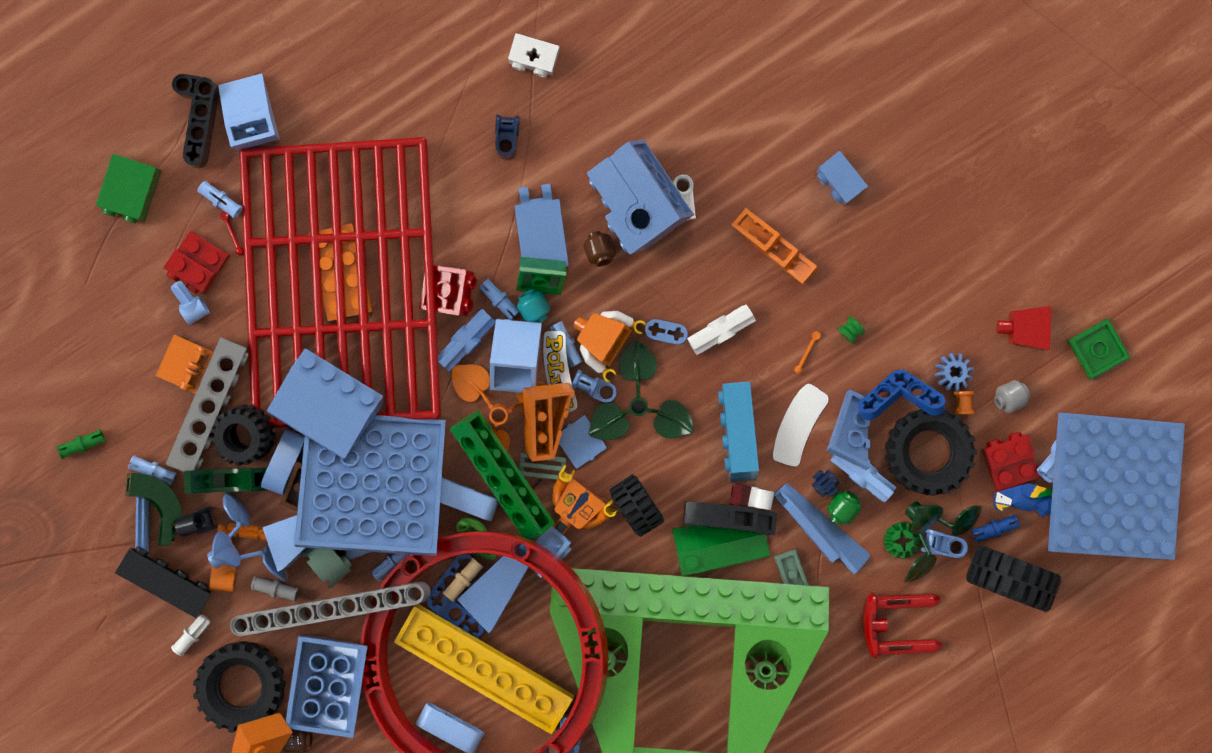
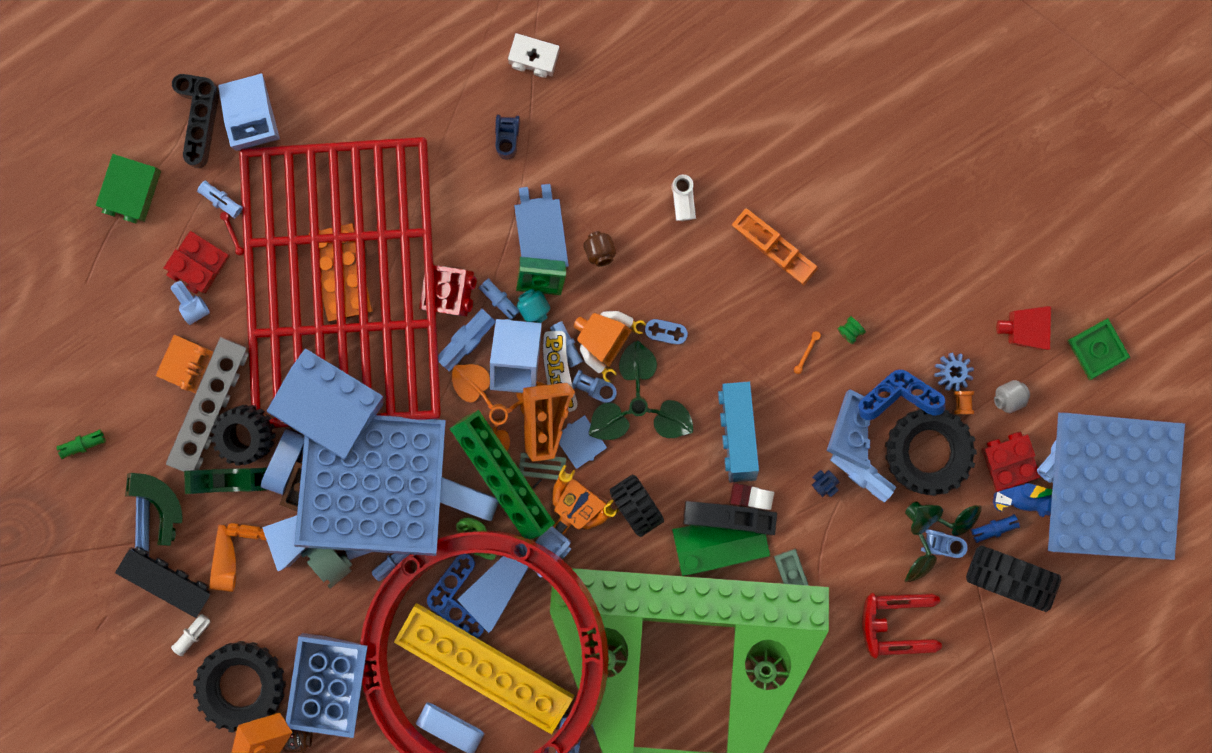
(152, 469): light blue pin -> none
(195, 523): black piece -> none
(225, 552): medium blue plant -> none
(275, 588): light grey pin -> none
(319, 608): light grey beam -> none
(462, 579): tan pin -> none
(639, 195): medium blue piece -> none
(721, 329): white piece -> none
(798, 424): white sticker -> none
(822, 531): medium blue wedge -> none
(840, 178): medium blue brick -> none
(844, 507): green head -> none
(895, 549): green gear -> none

